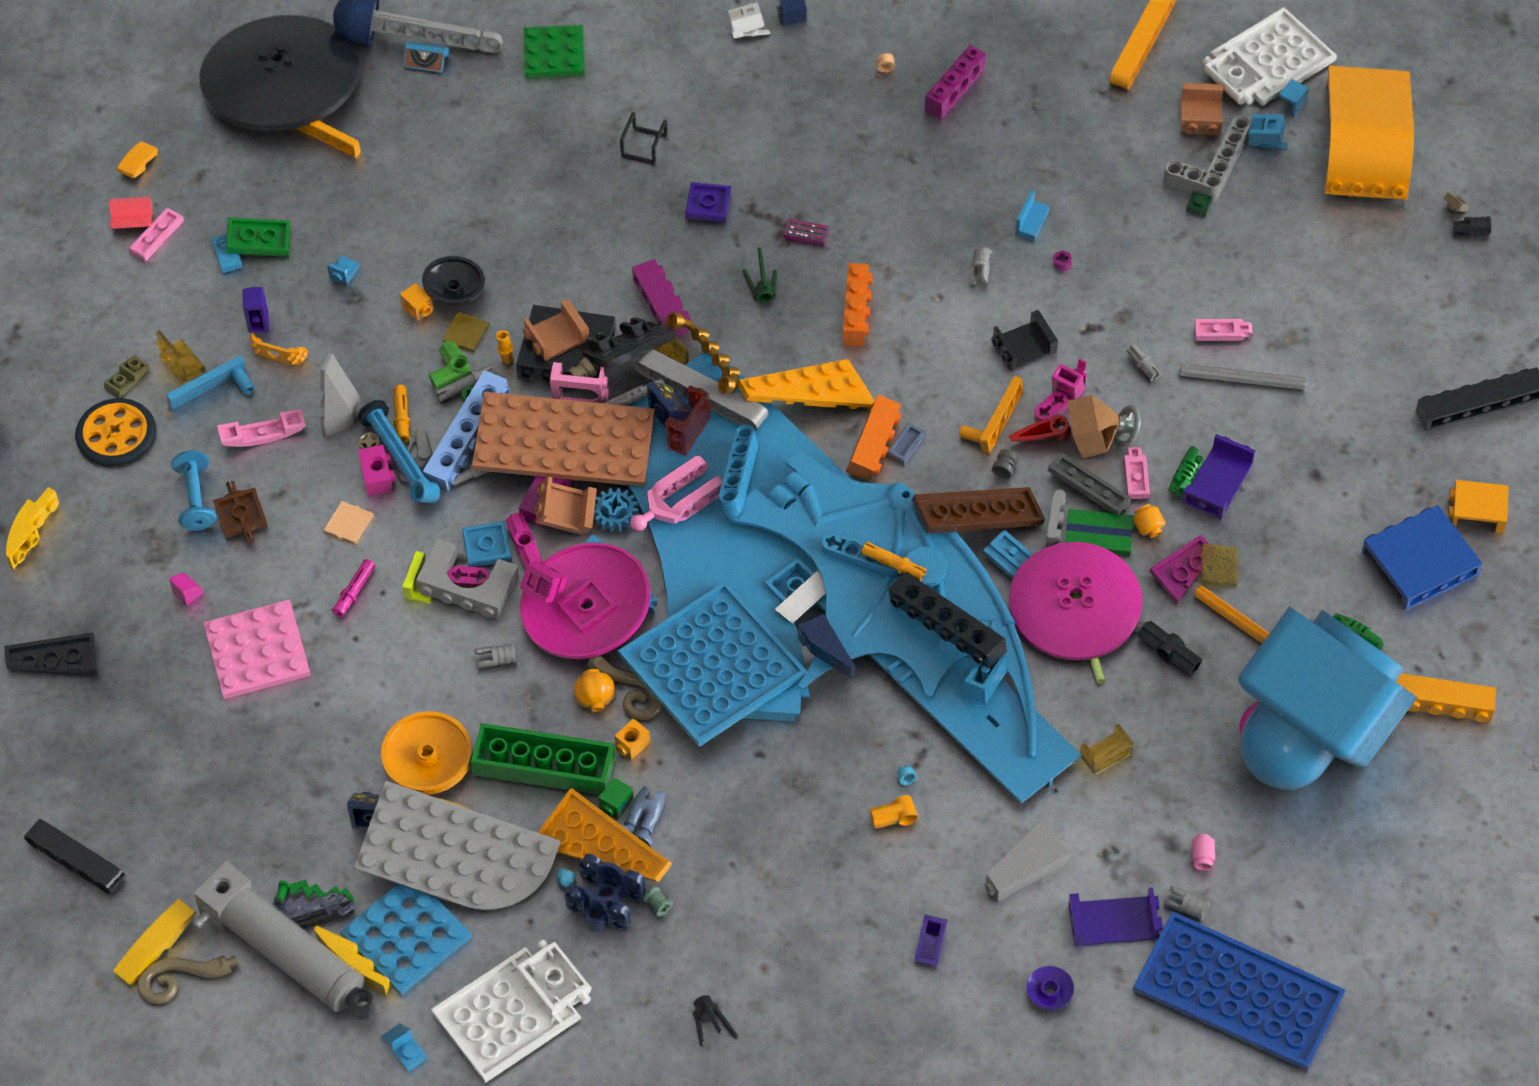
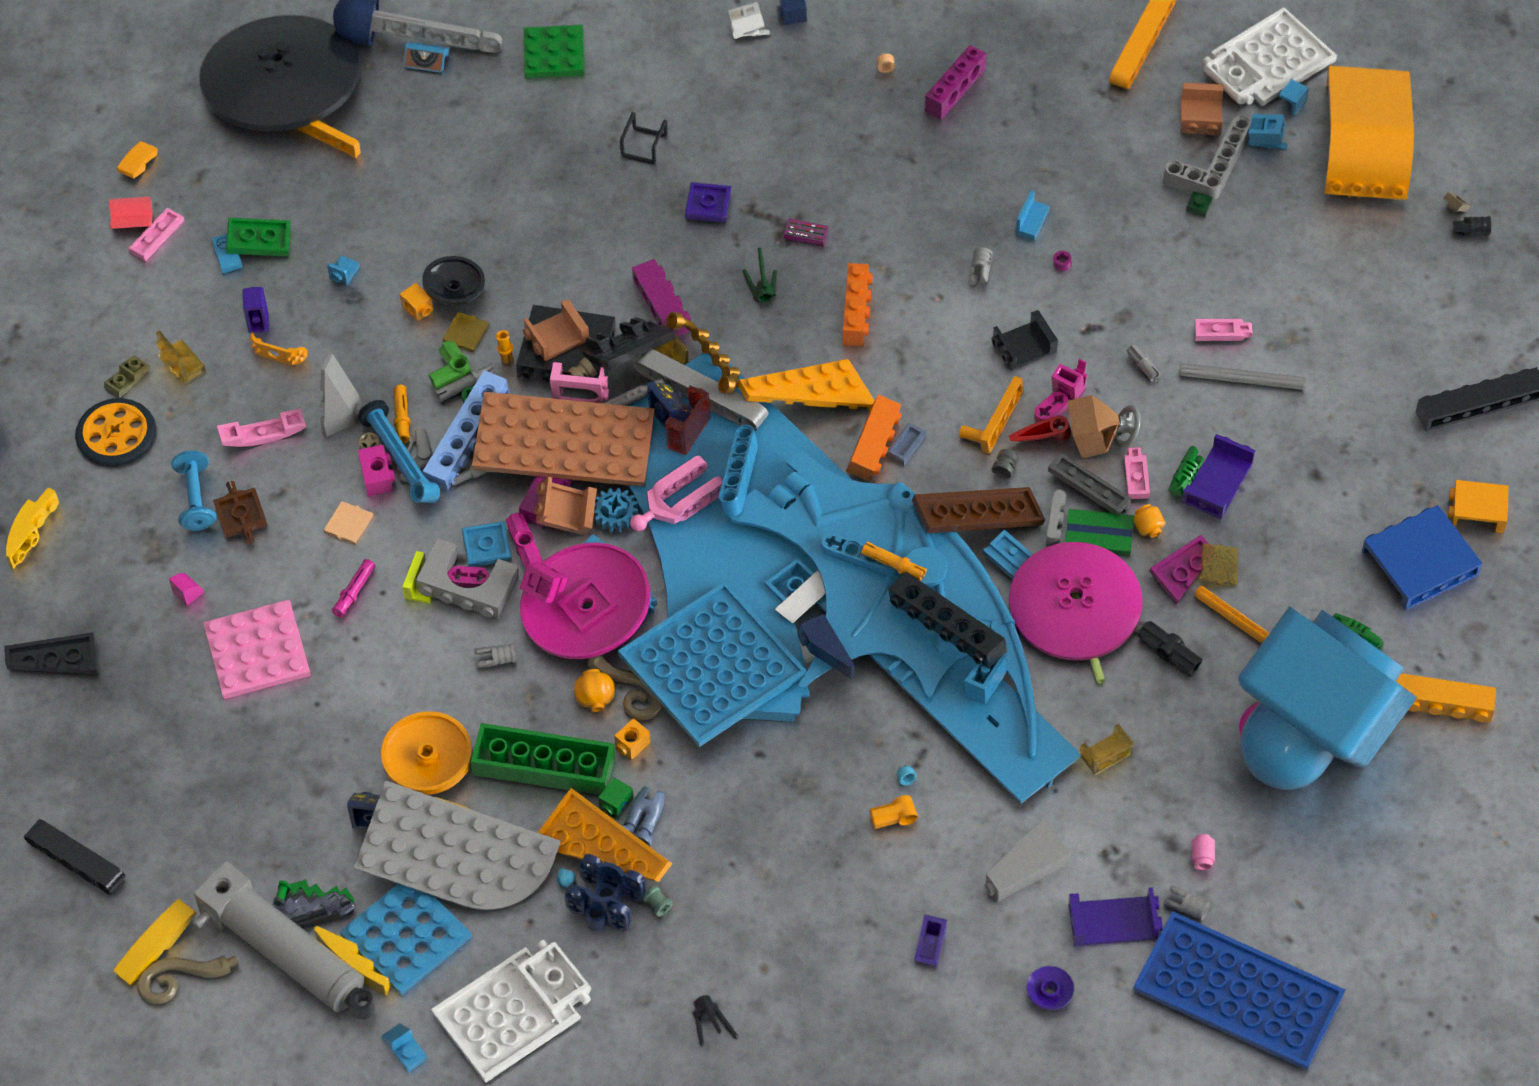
(232, 369): dark azure piece -> none

